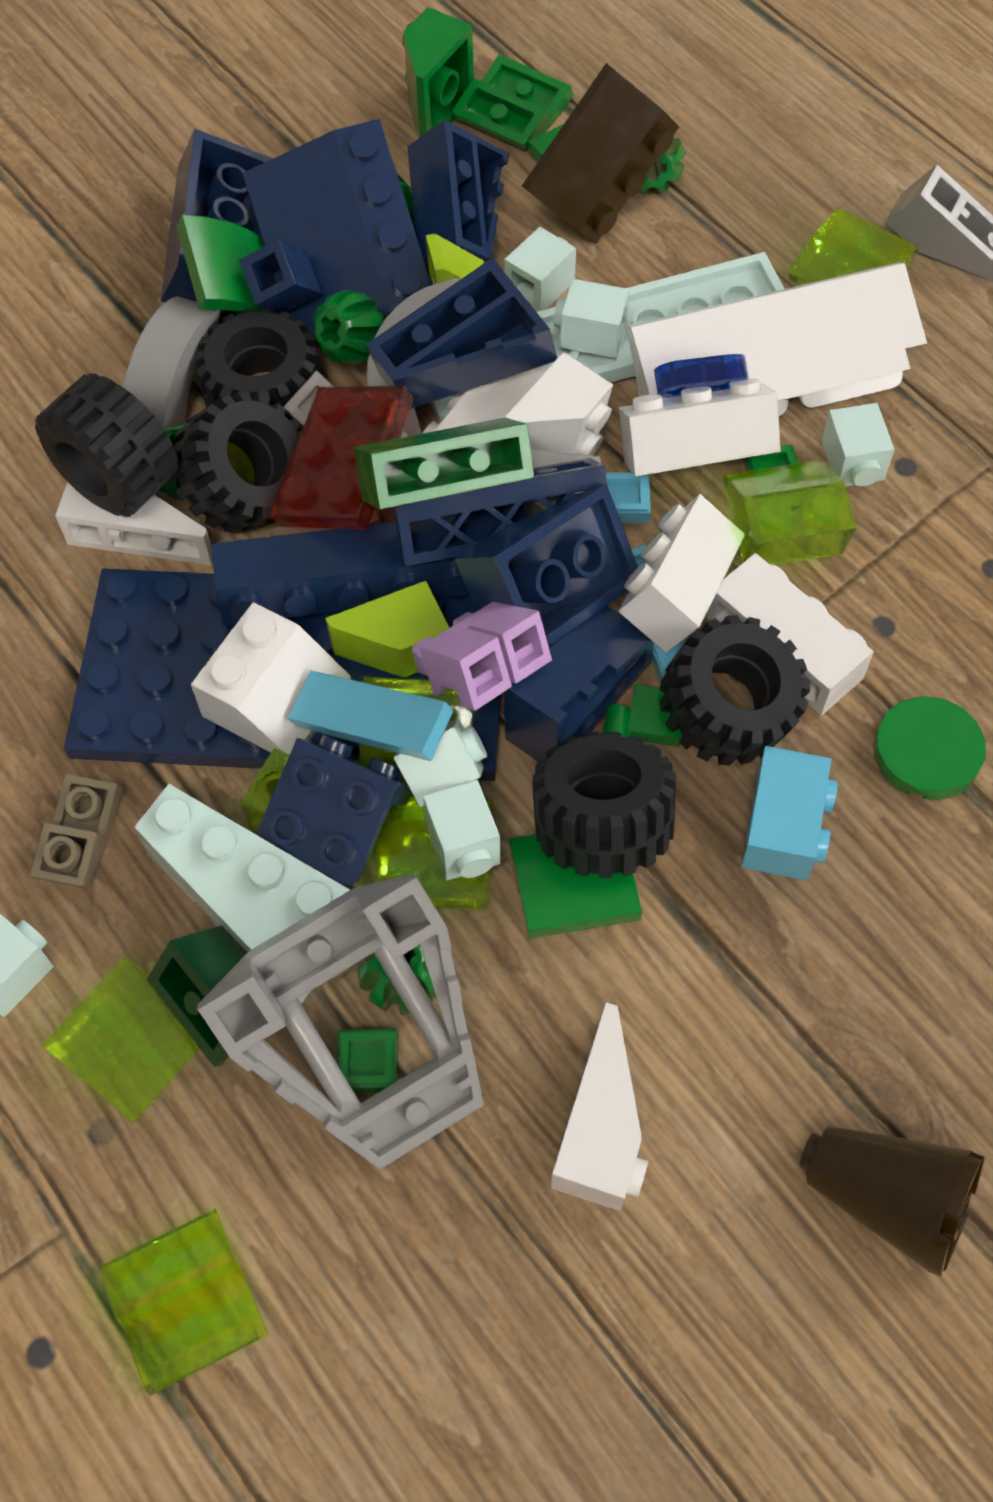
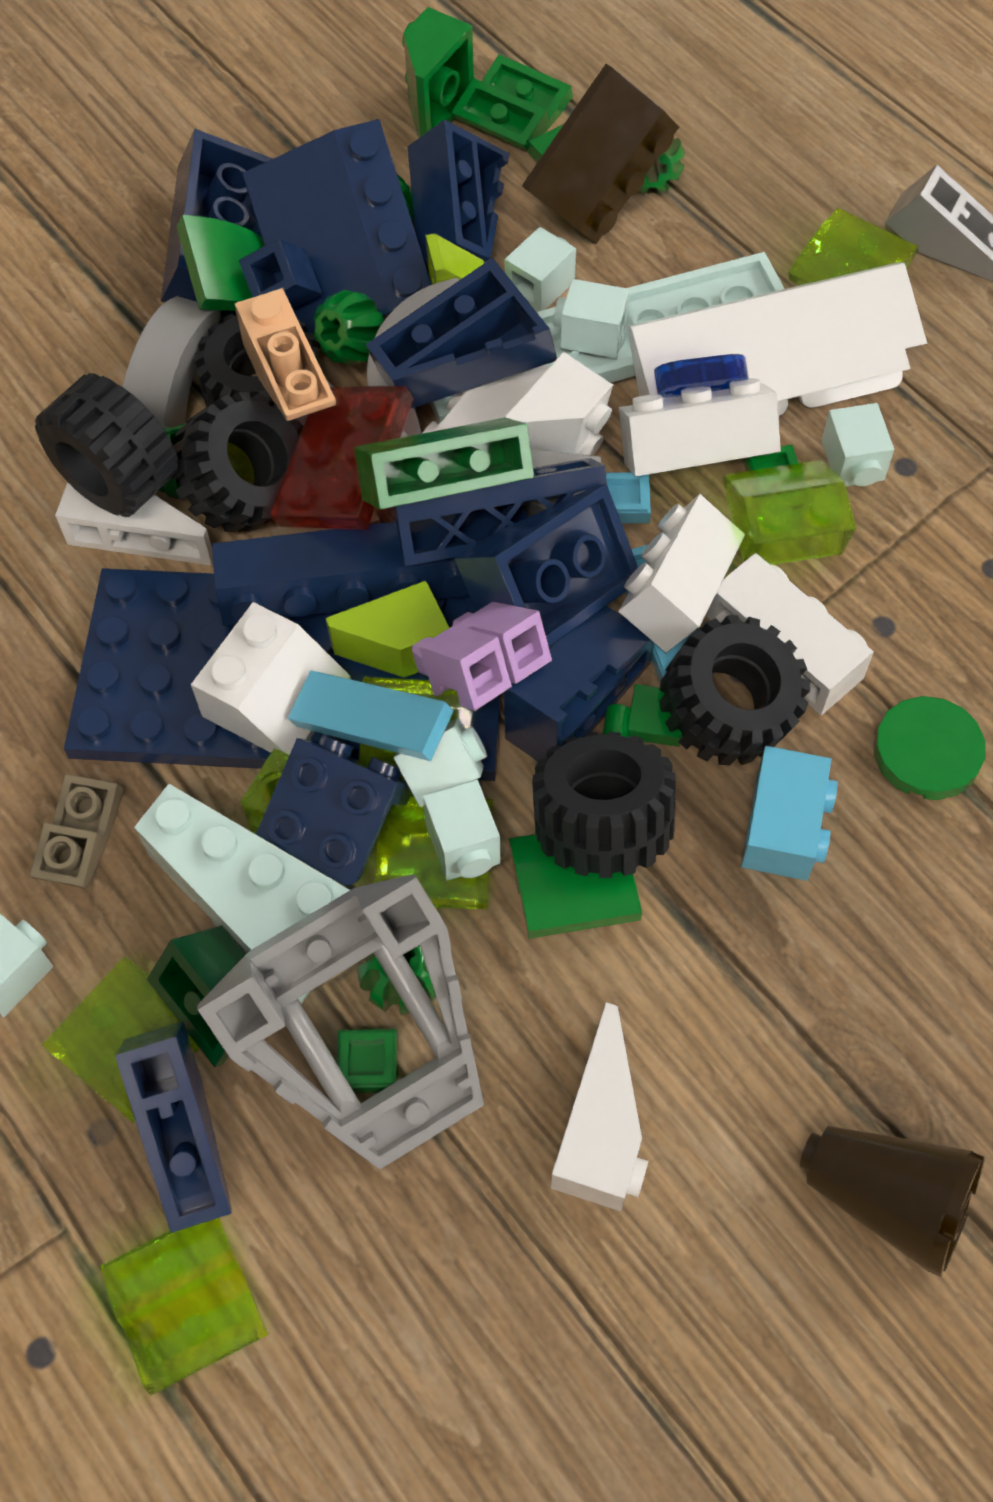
(174, 1125): none -> dark blue slope
(282, 355): none -> light nougat slope

